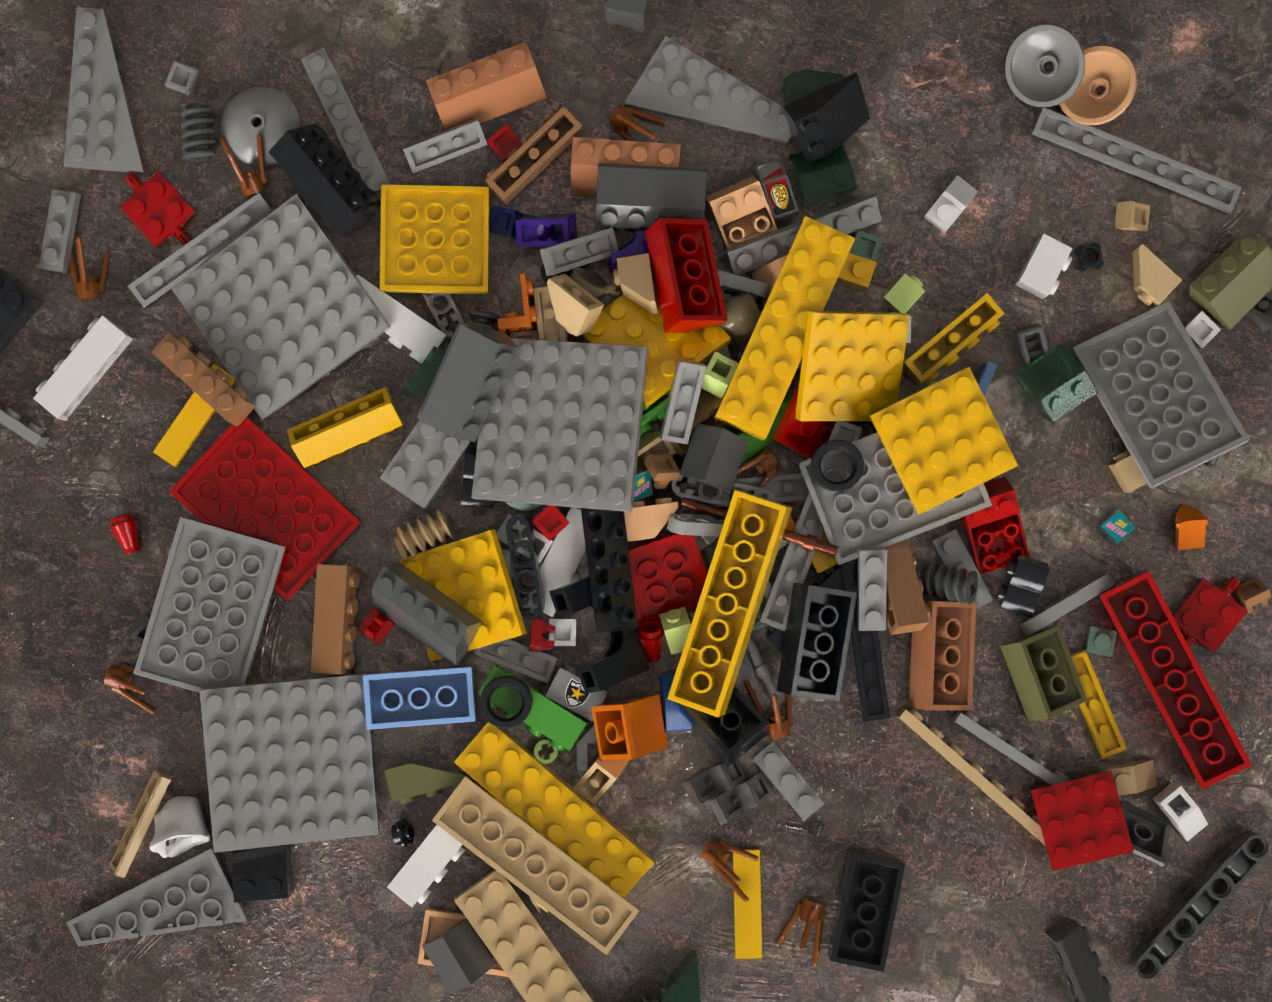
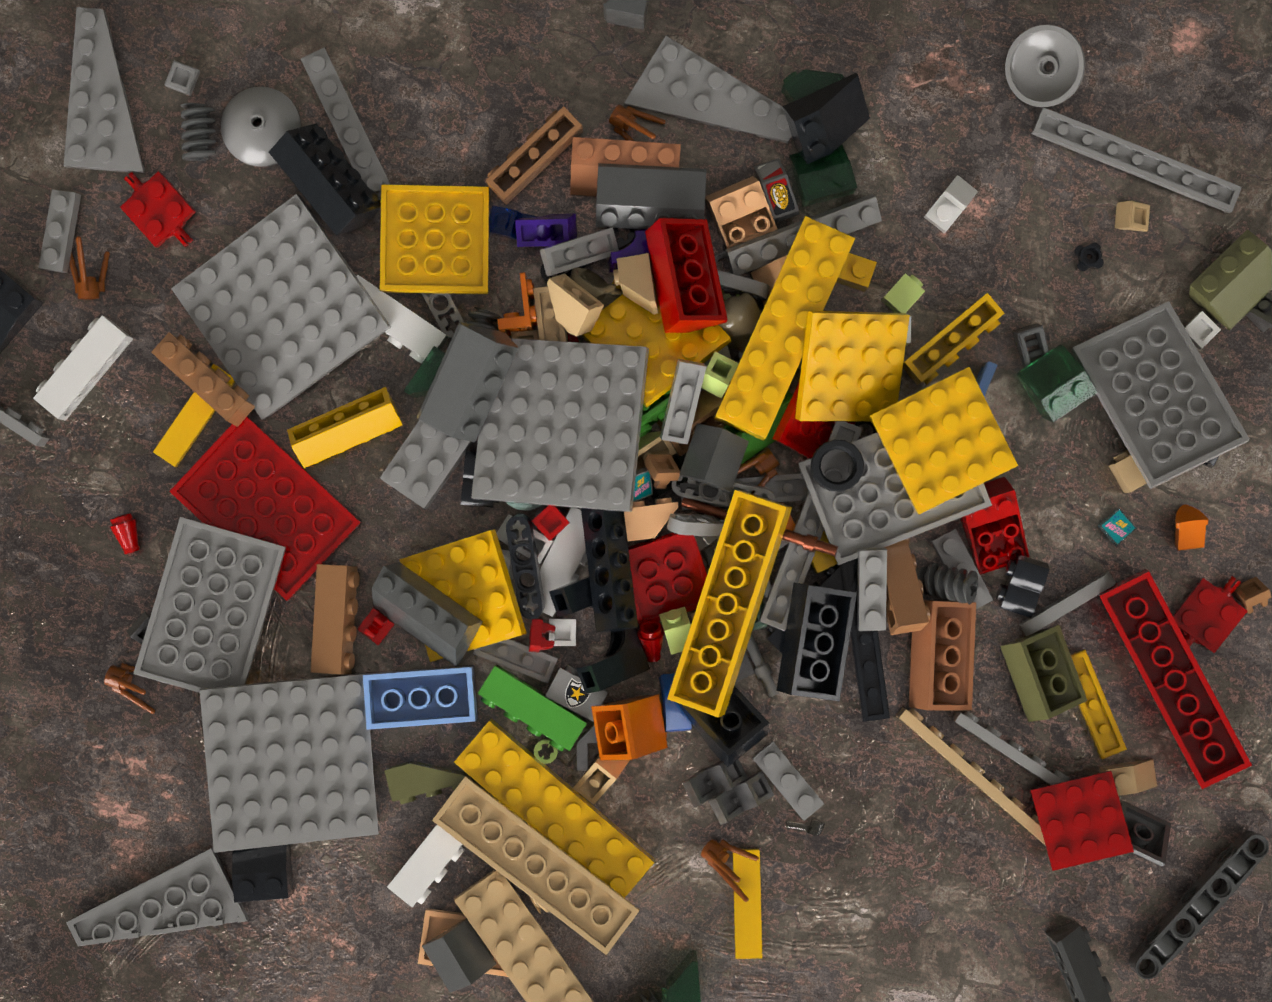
(139, 823): tan tile -> none
(181, 824): white piece -> none
(199, 250): light grey plate -> none
(249, 181): dark orange plant -> none
(402, 833): black plate -> none
(422, 535): tan piece -> none
(444, 145): light grey plate -> none
(486, 708): black tyre -> none
(487, 87): nougat slope -> none
(504, 142): red tile -> none
(778, 723): dark orange plant -> none
(810, 913): dark orange plant -> none
(866, 245): sand green plate -> none
(866, 910): black brick -> none
(1044, 267): white brick -> none
(1100, 641): sand green plate -> none
(1105, 69): light nougat dish -> none
(1152, 277): tan slope -> none
(1180, 810): white slope -> none

